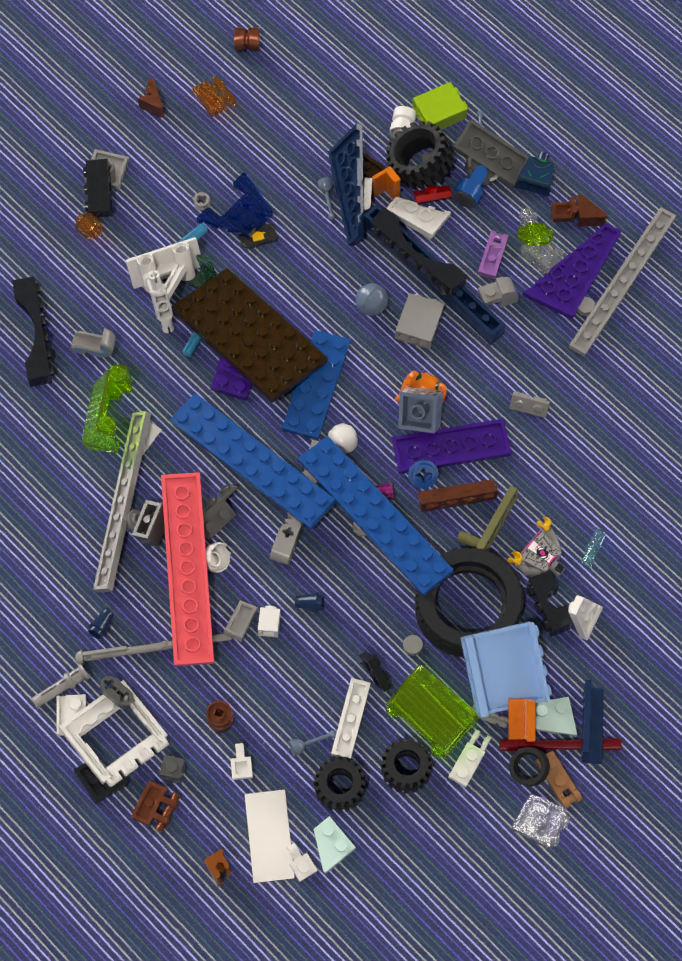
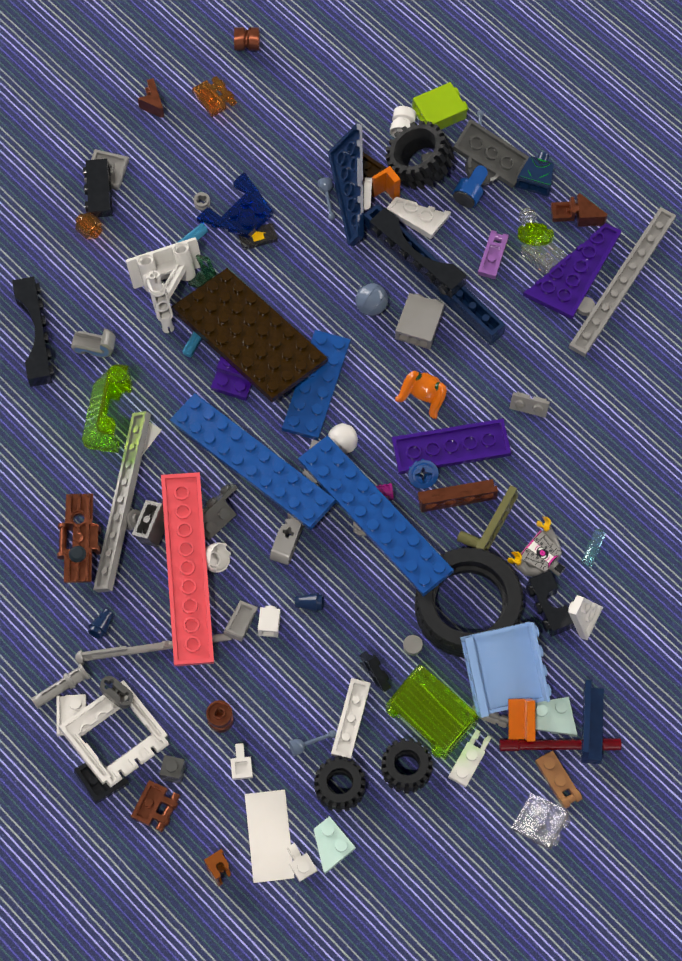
(85, 539): none -> copper piece
(420, 409): sand blue brick -> none
(432, 193): red plate -> none
(500, 291): light grey brick -> none
(514, 762): black tyre -> none

